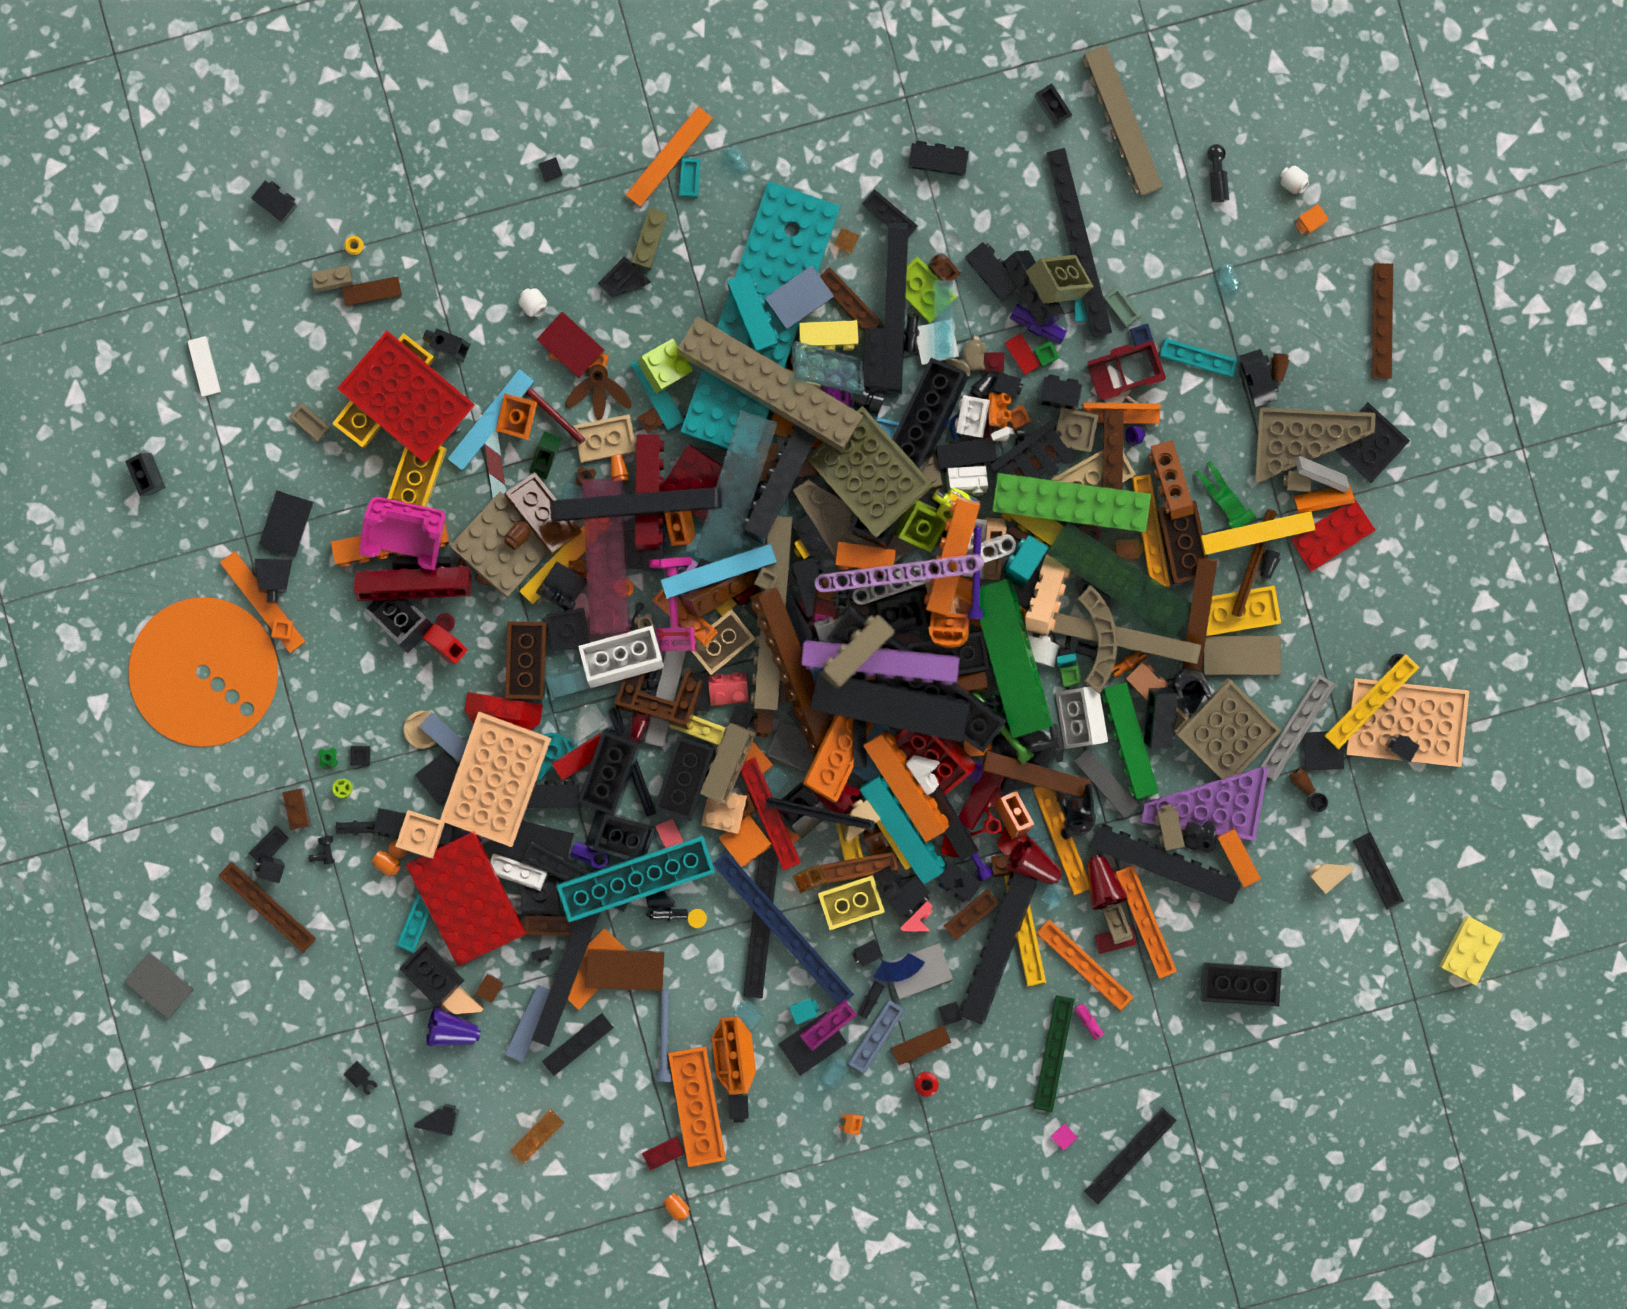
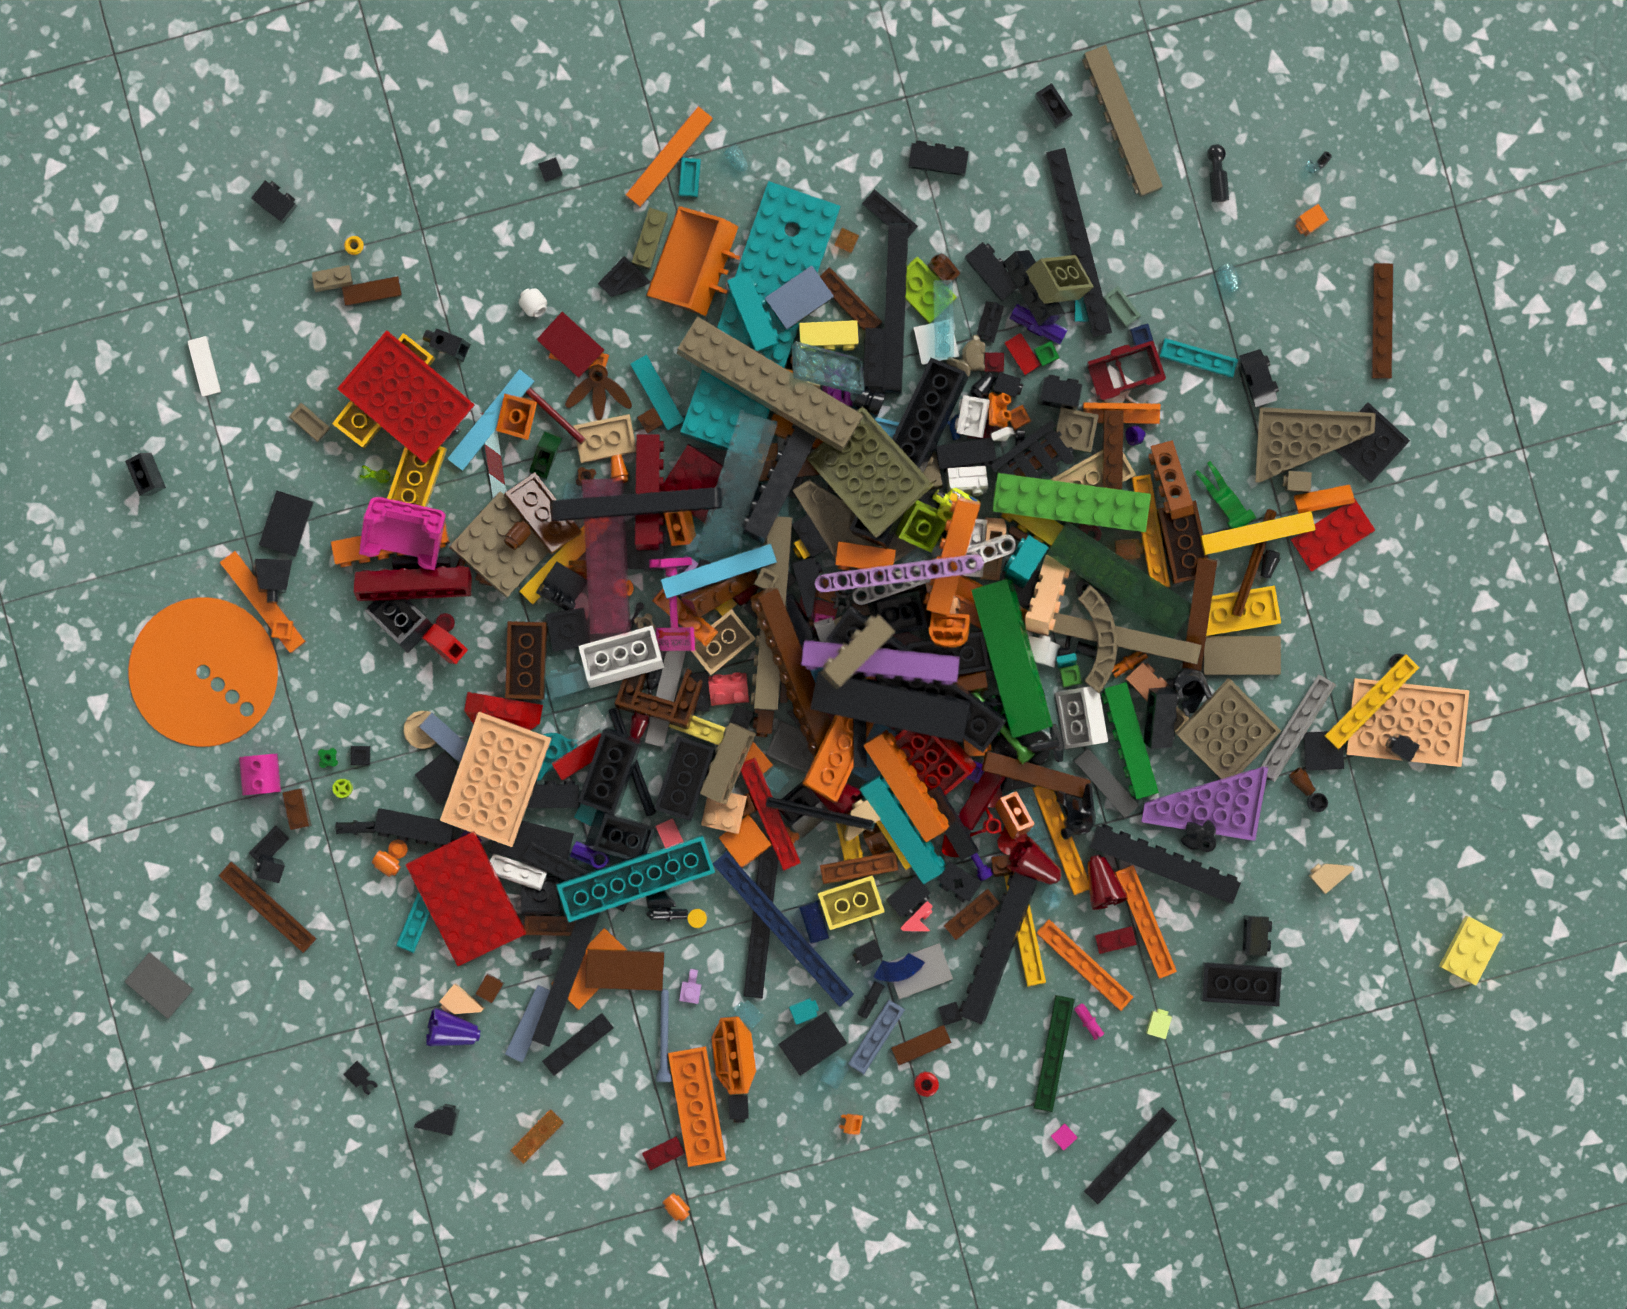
(260, 774): none -> dark pink brick
(326, 857): black piece -> none
(378, 475): none -> clear neon green arm
(420, 834): light nougat plate -> none
(432, 974): black tile -> none
(585, 814): none -> teal tile
(664, 366): lime brick -> none
(691, 990): none -> lavender plate
(693, 260): none -> orange piece
(809, 878): clear orange brick -> none
(814, 922): none -> clear blue brick
(828, 1025): magenta tile -> none
(888, 883): black brick -> none
(911, 332): black pin -> none
(921, 769): white slope -> none
(975, 611): dark purple piece -> none
(990, 321): none -> black hinge
(1117, 923): dark tan plate -> none
(1159, 1023): none -> yellowish green brick
(1170, 826): dark tan brick -> none
(1239, 857): orange tile -> none
(1256, 935): none -> black slope
(1279, 366): reddish brown cone -> none
(1294, 180): white head -> none
(1321, 163): none -> arm
(1322, 474): light grey tile -> none
(1378, 870): black tile -> none

